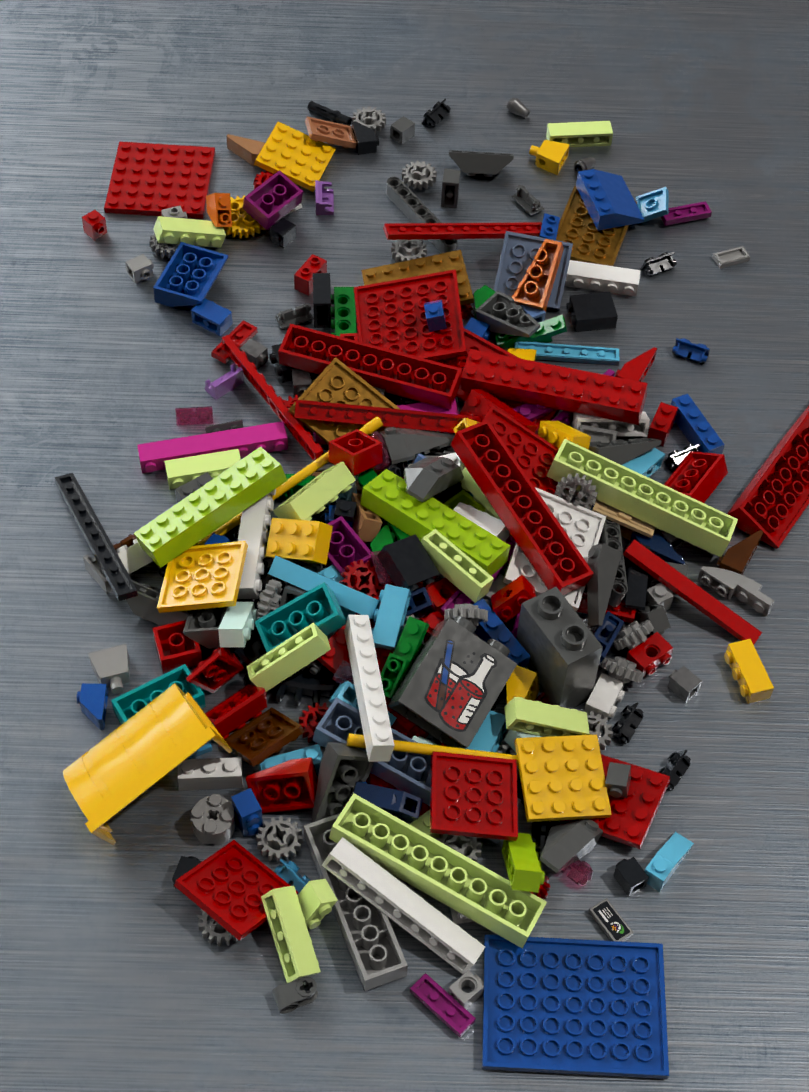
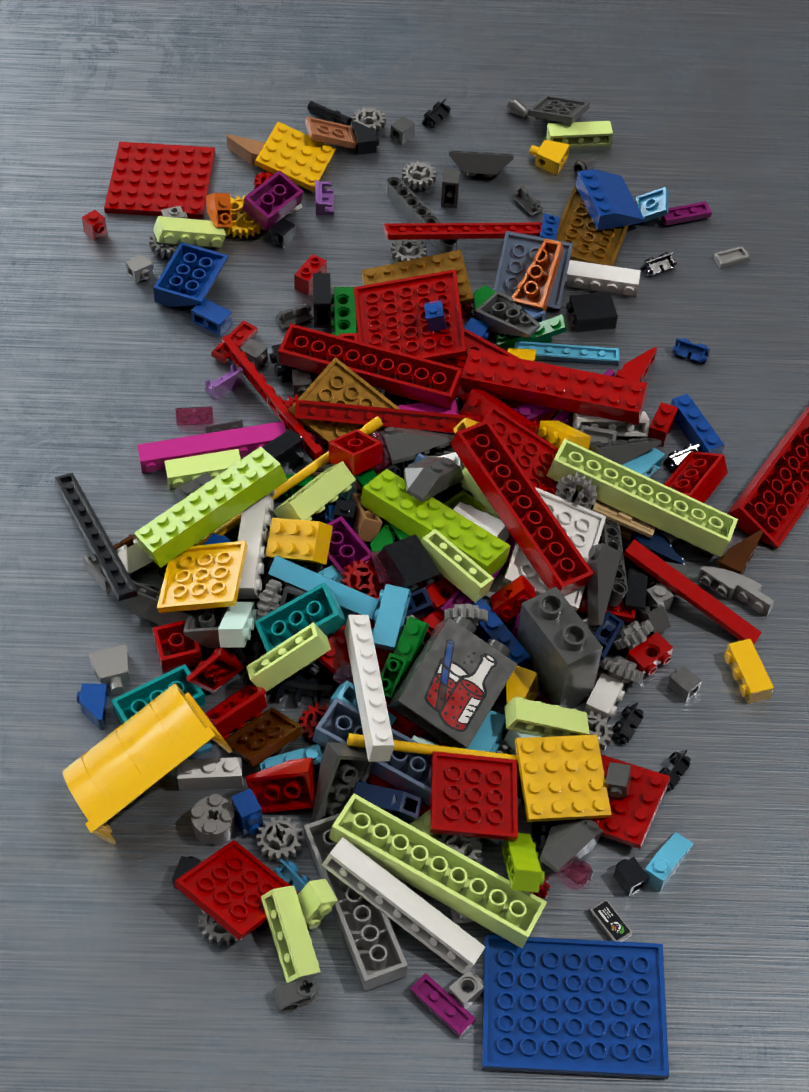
(287, 450): none -> black brick
(558, 109): none -> dark grey plate

